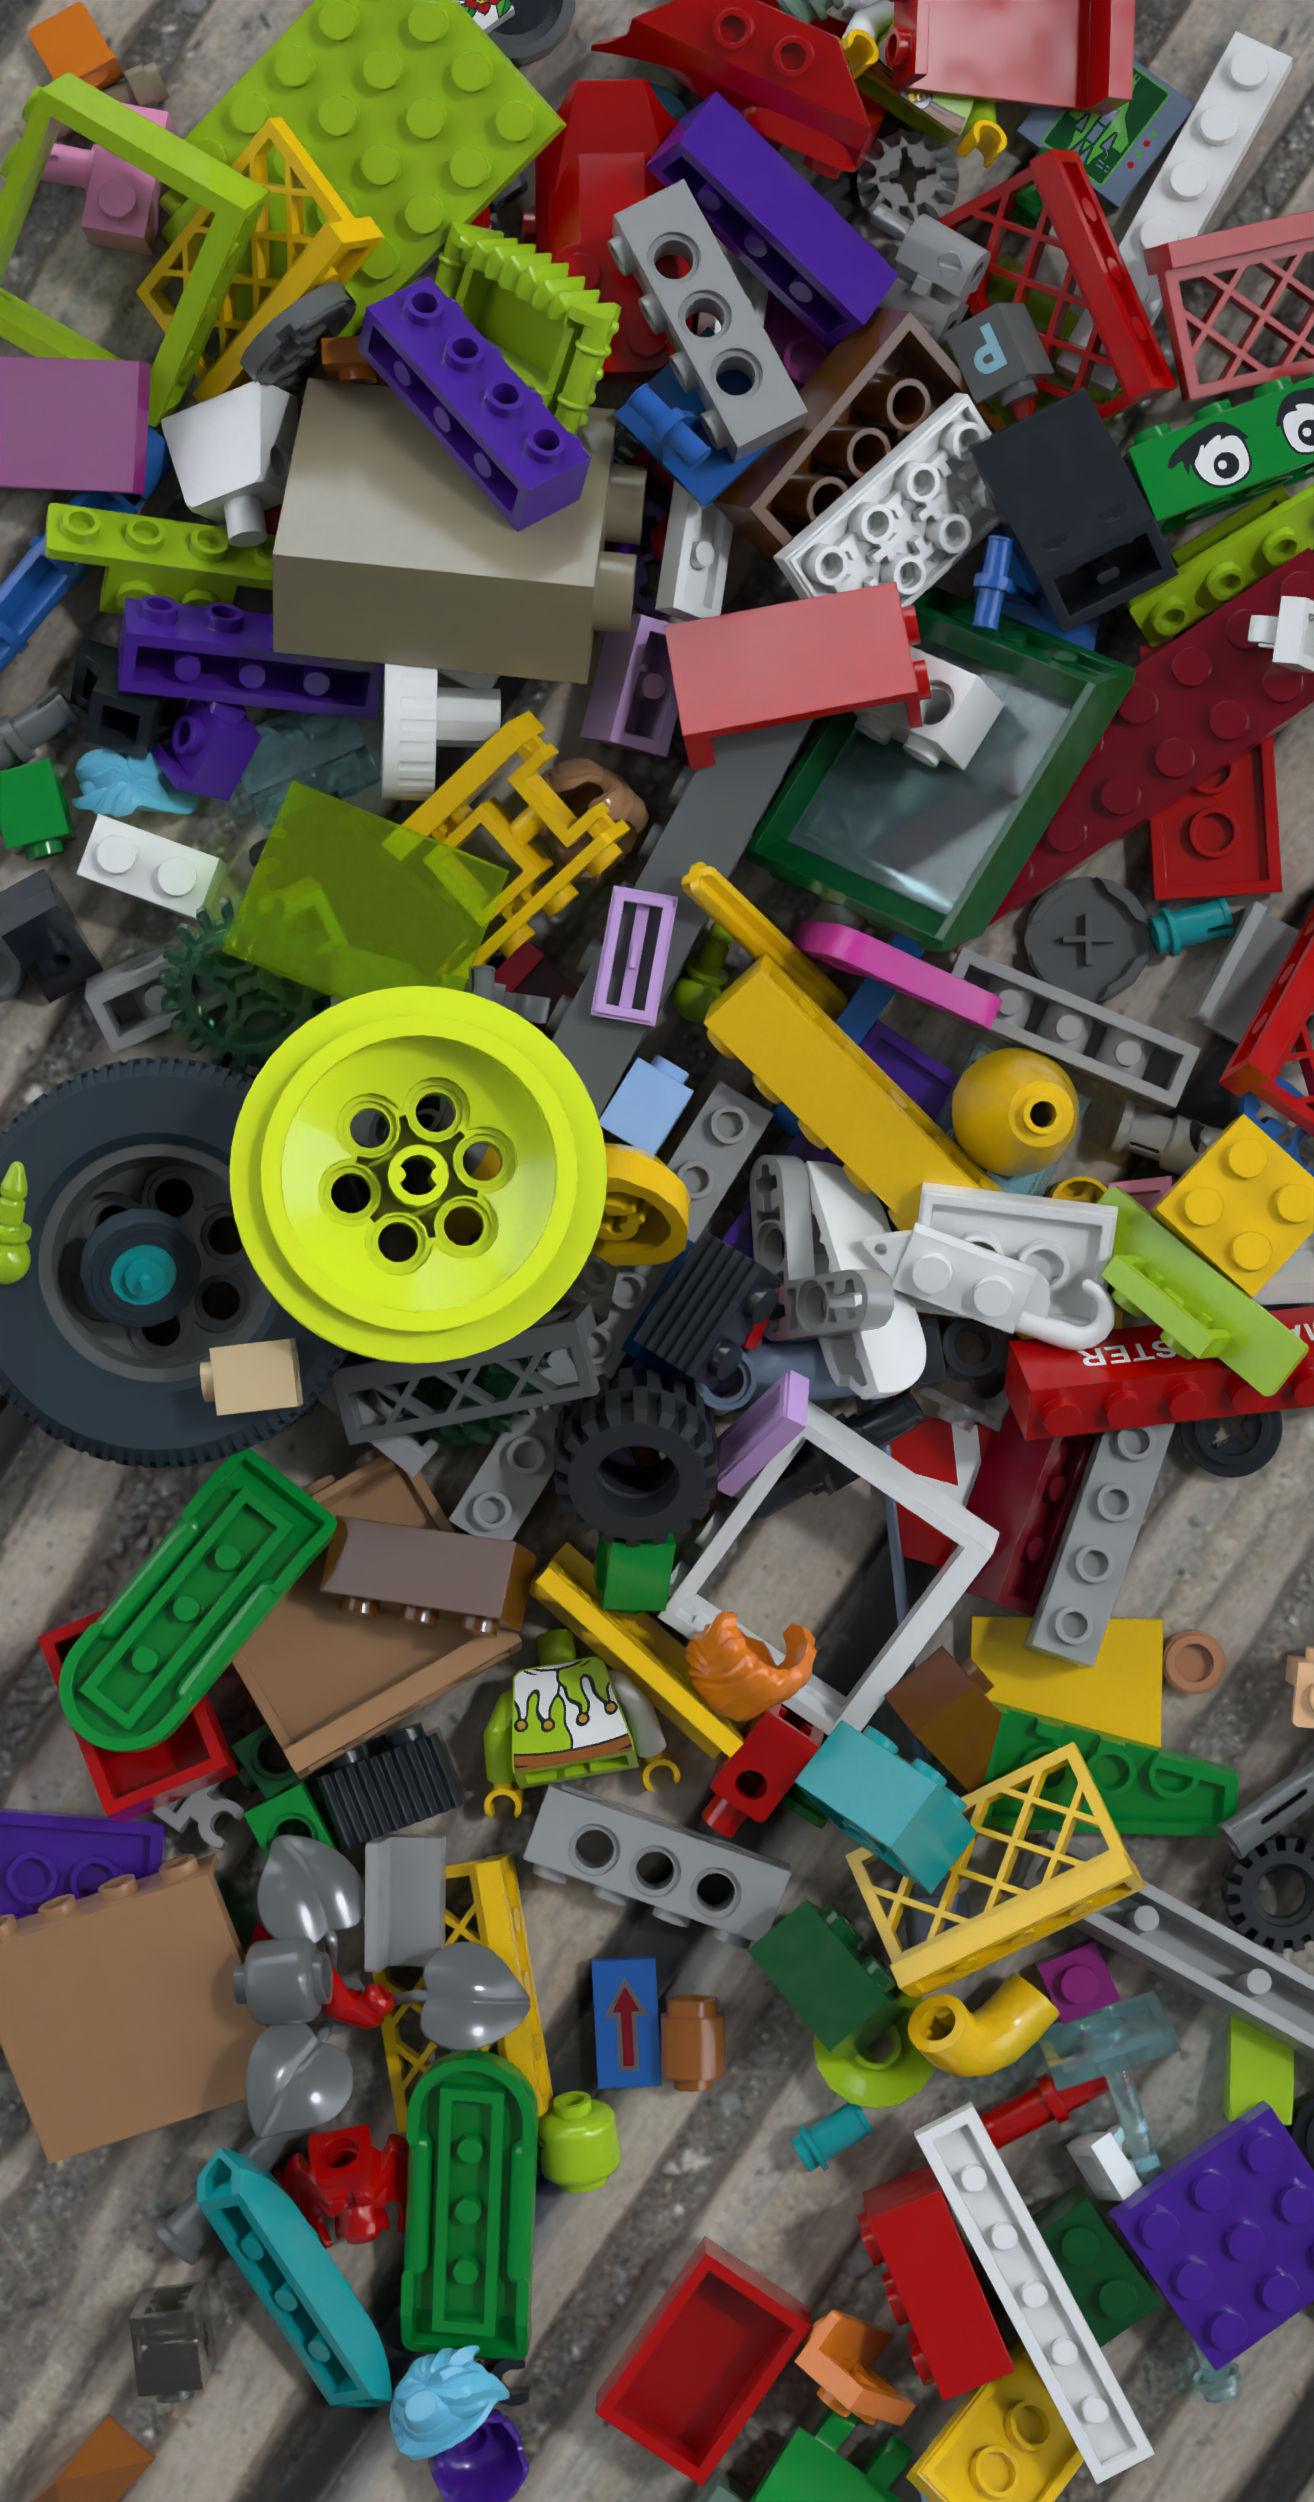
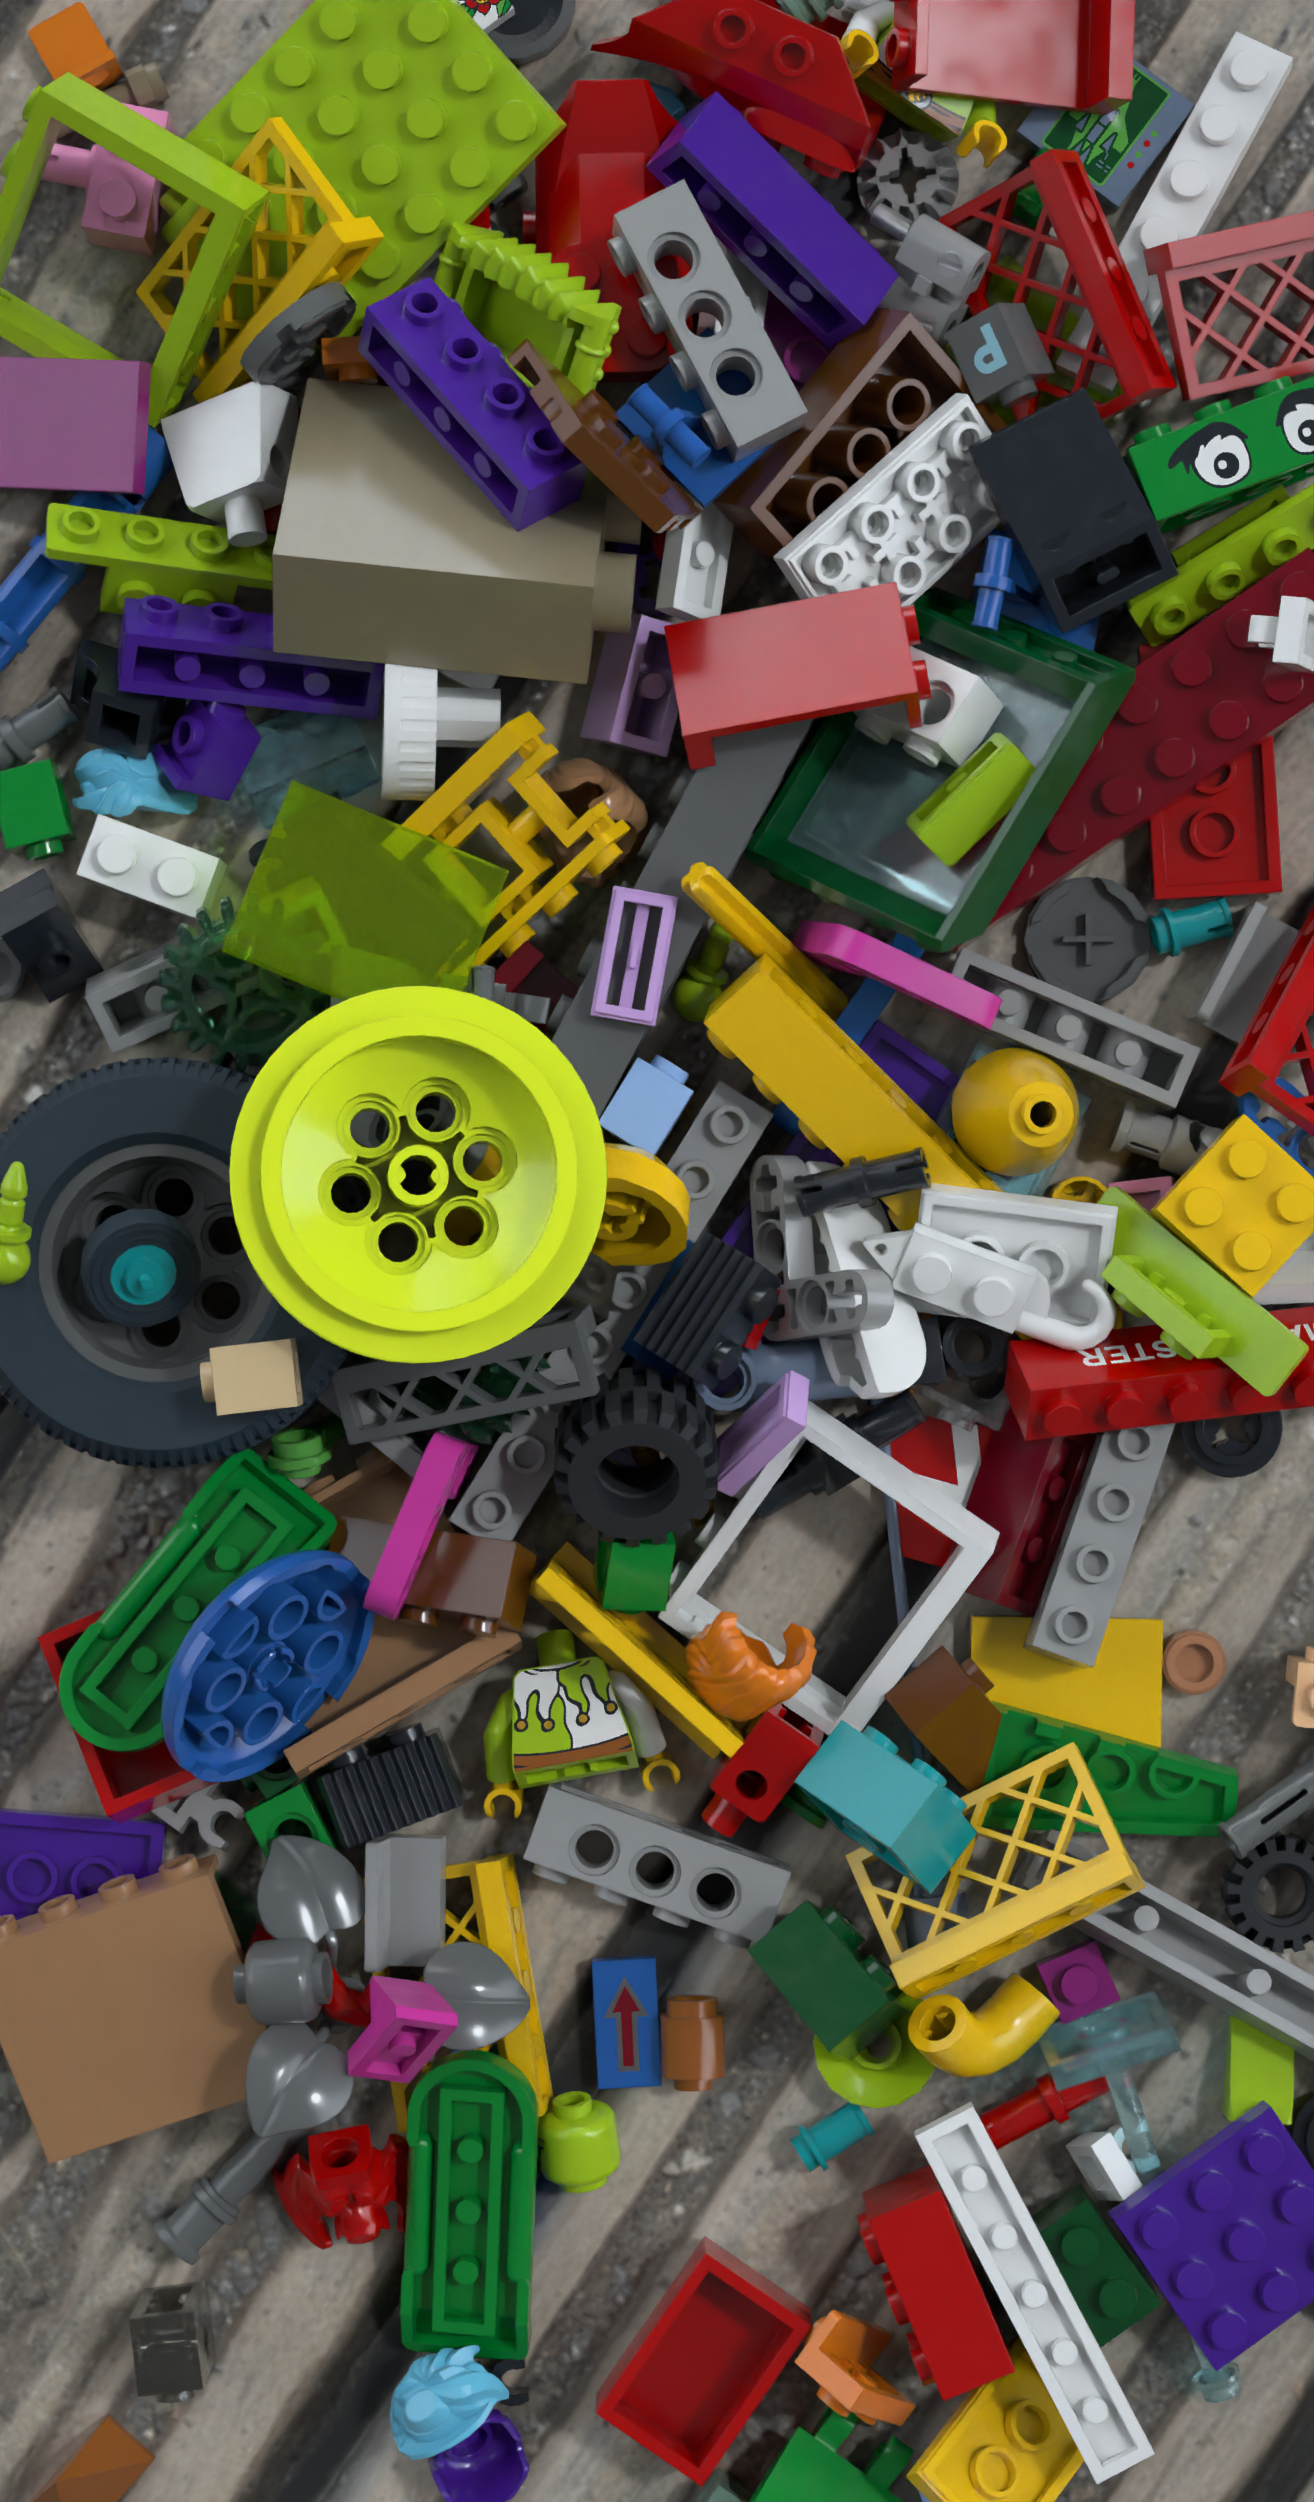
(264, 1663): none -> blue brick
(295, 2280): teal brick -> none
(305, 1448): none -> bright green plate
(404, 2031): none -> dark pink slope
(439, 1477): none -> dark pink beam
(589, 432): none -> reddish brown wing
(862, 1182): none -> black pin
(972, 799): none -> lime slope

